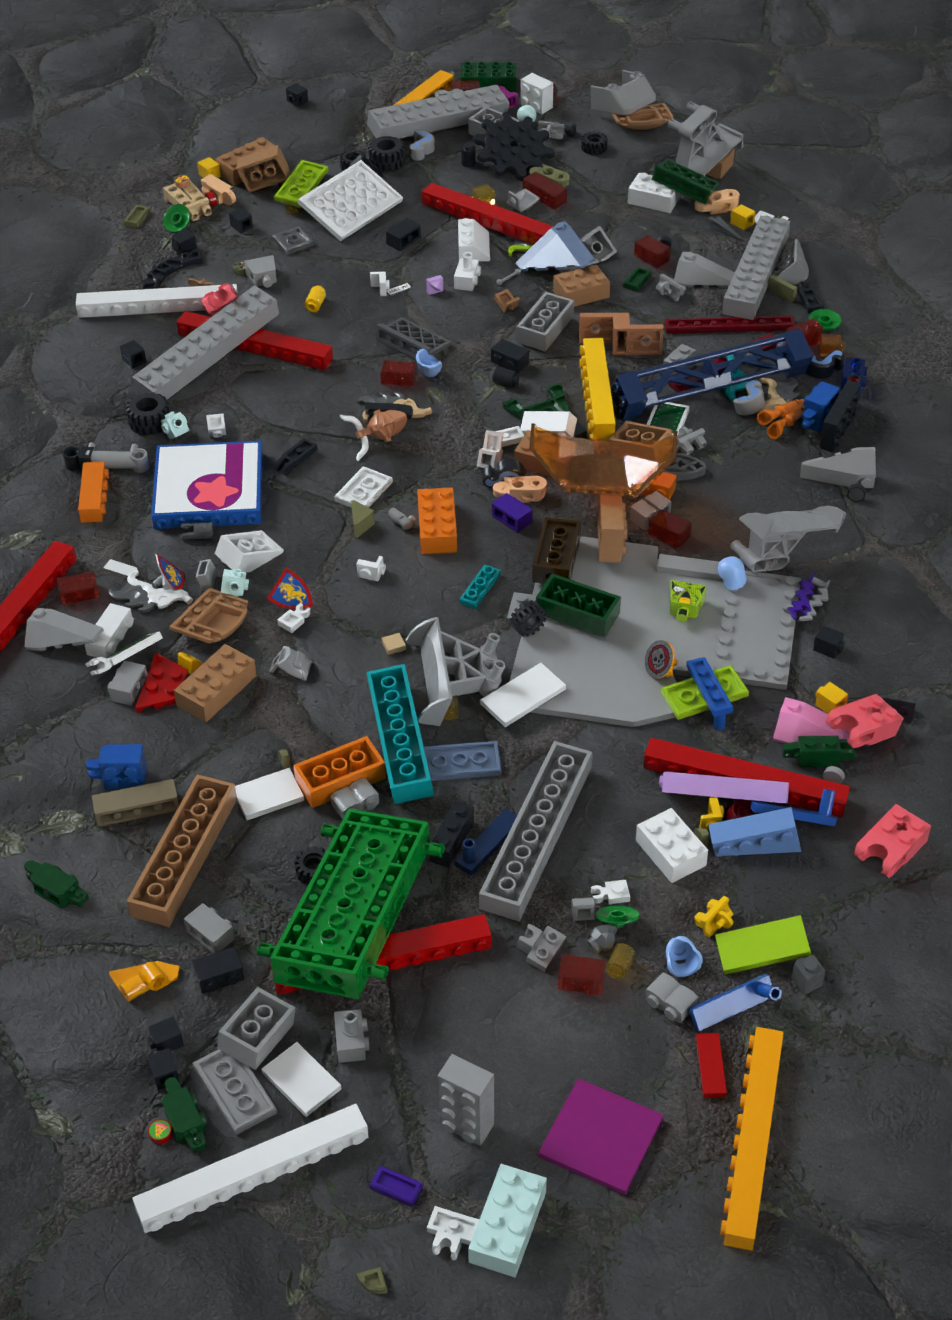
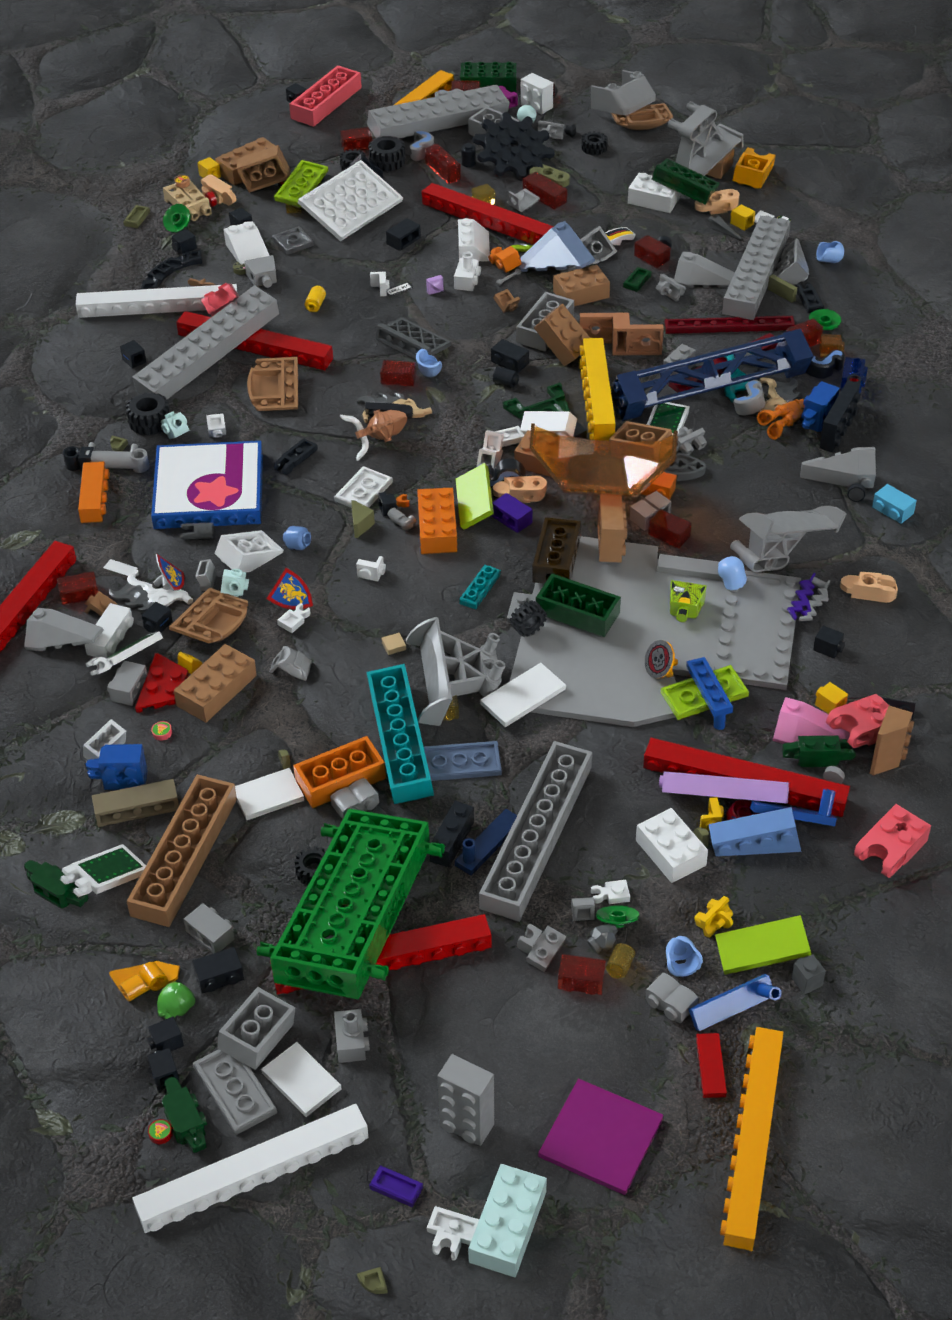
(98, 603): none -> medium nougat bracket
(103, 871): none -> tile
(109, 734): none -> white brick
(118, 443): none -> olive tile
(157, 618): none -> black brick
(161, 730): none -> tile
(175, 1000): none -> bright green hair
(245, 242): none -> white slope
(274, 384): none -> medium nougat slope
(297, 538): none -> medium blue head
(325, 96): none -> coral brick
(356, 139): none -> clear red brick
(387, 502): none -> black piece
(443, 163): none -> clear red brick
(474, 496): none -> tile
(505, 259): none -> orange brick
(562, 334): none -> medium nougat brick
(619, 234): none -> slope
(753, 168): none -> light orange brick
(830, 252): none -> light blue hair
(870, 587): none -> light nougat piece
(892, 740): none -> medium nougat slope
(894, 503): none -> medium azure brick

